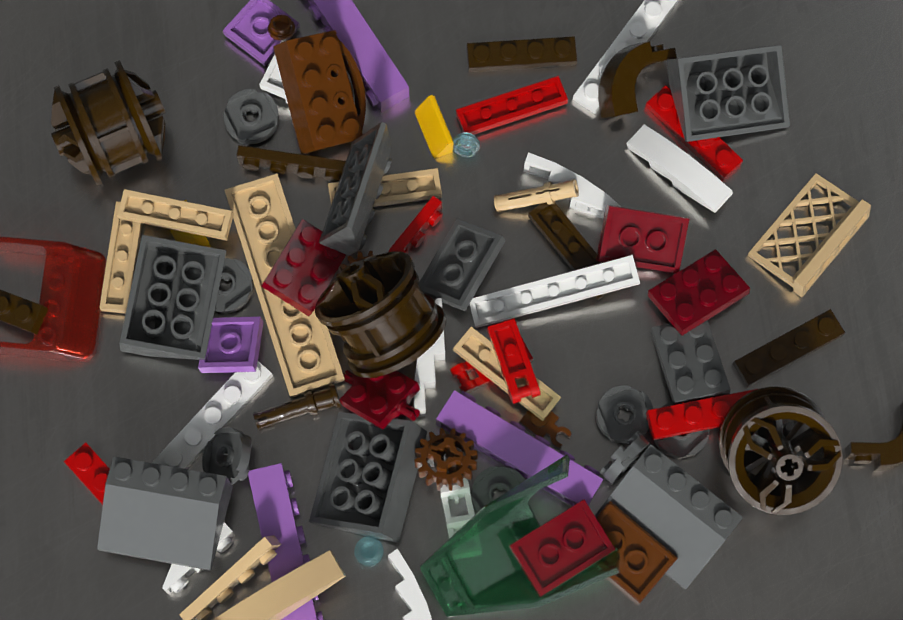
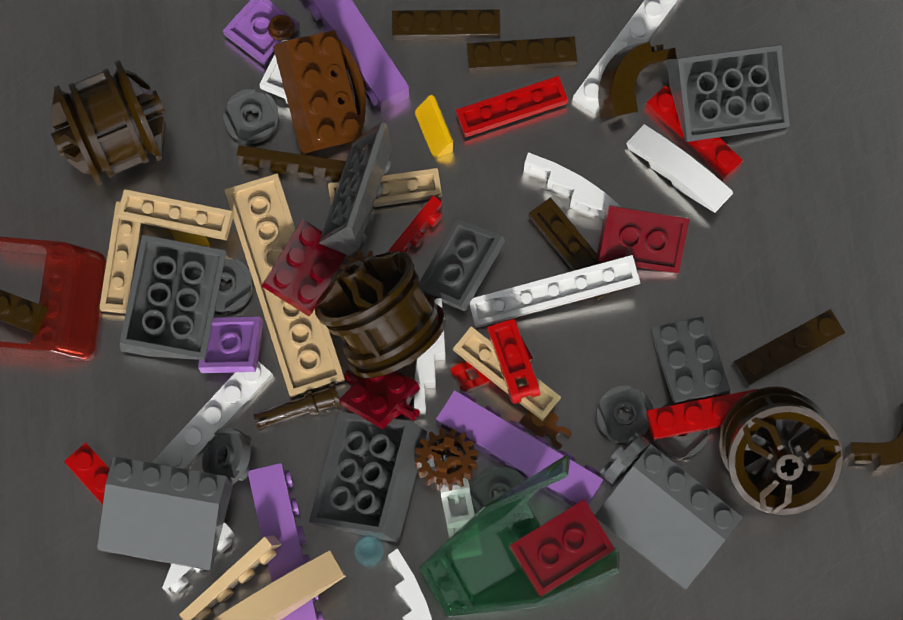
(445, 24): none -> dark brown plate
(466, 144): clear light blue plate -> none
(547, 193): tan pin -> none
(641, 556): reddish brown tile -> none
(698, 292): dark red plate -> none
(829, 247): tan fence -> none

